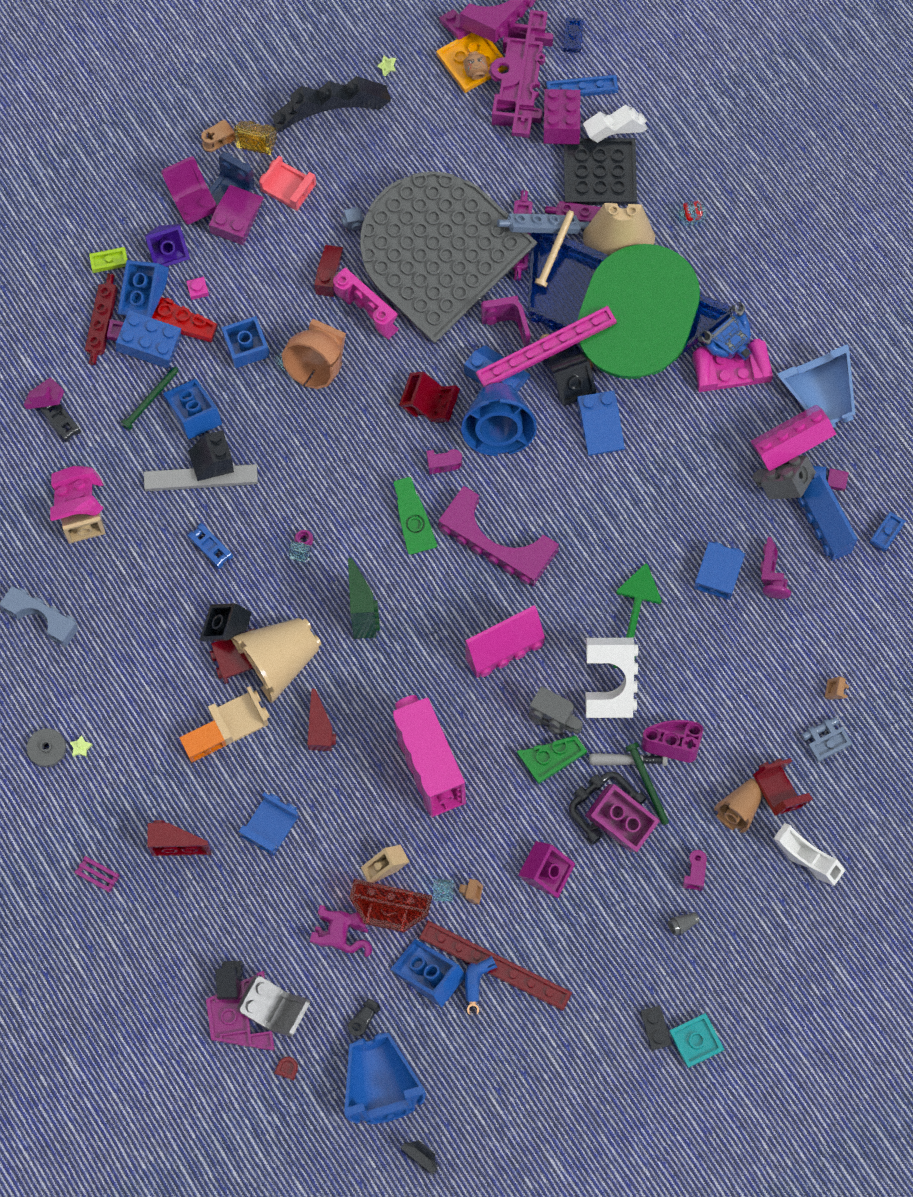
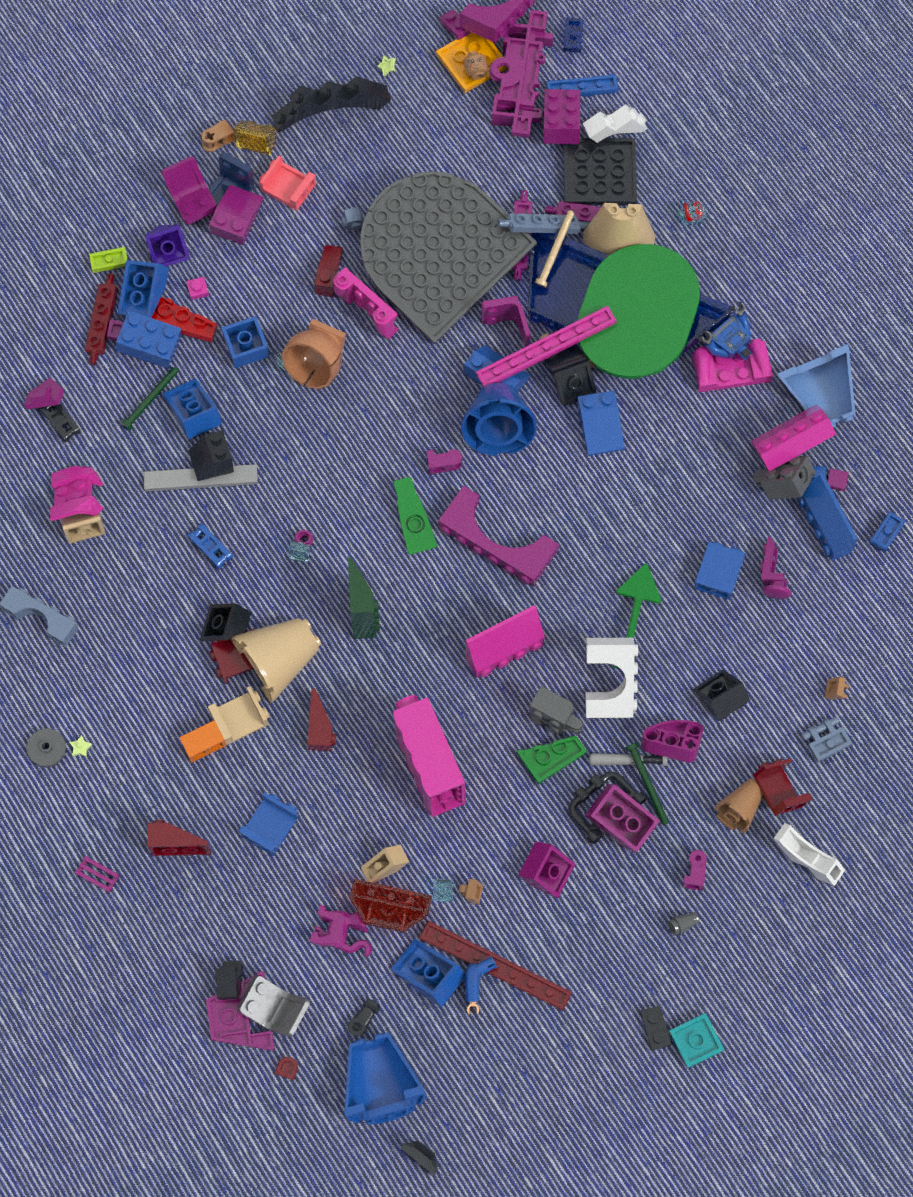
(428, 398): dark red piece -> none
(721, 694): none -> black slope

